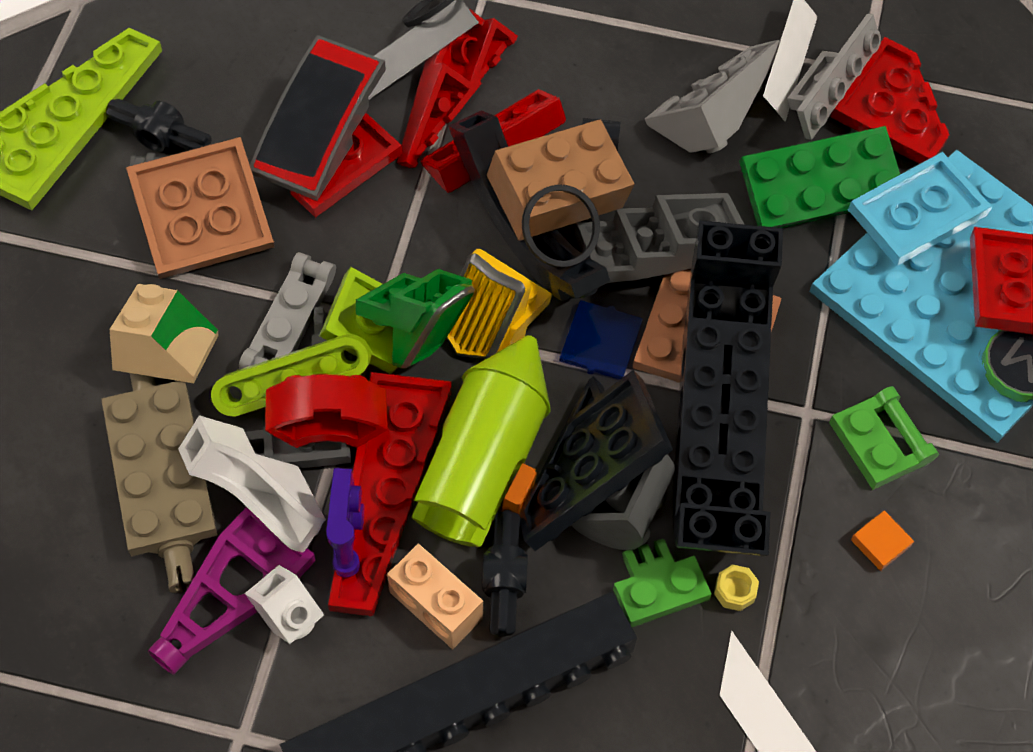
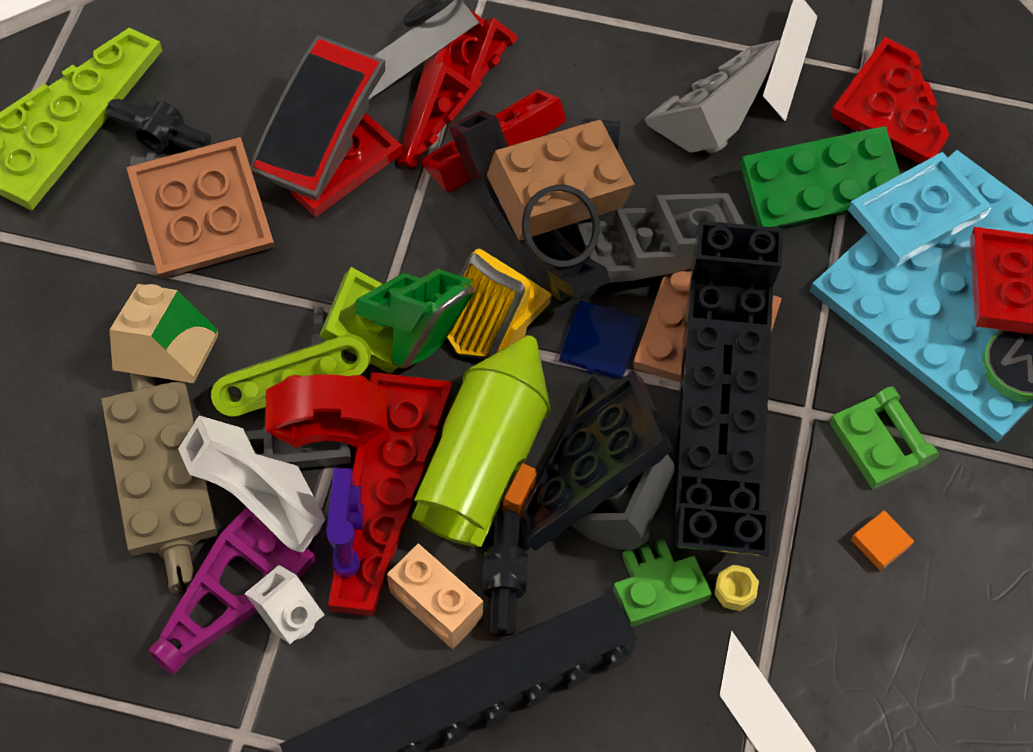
(290, 311): light grey plate -> none
(832, 76): light grey bracket -> none

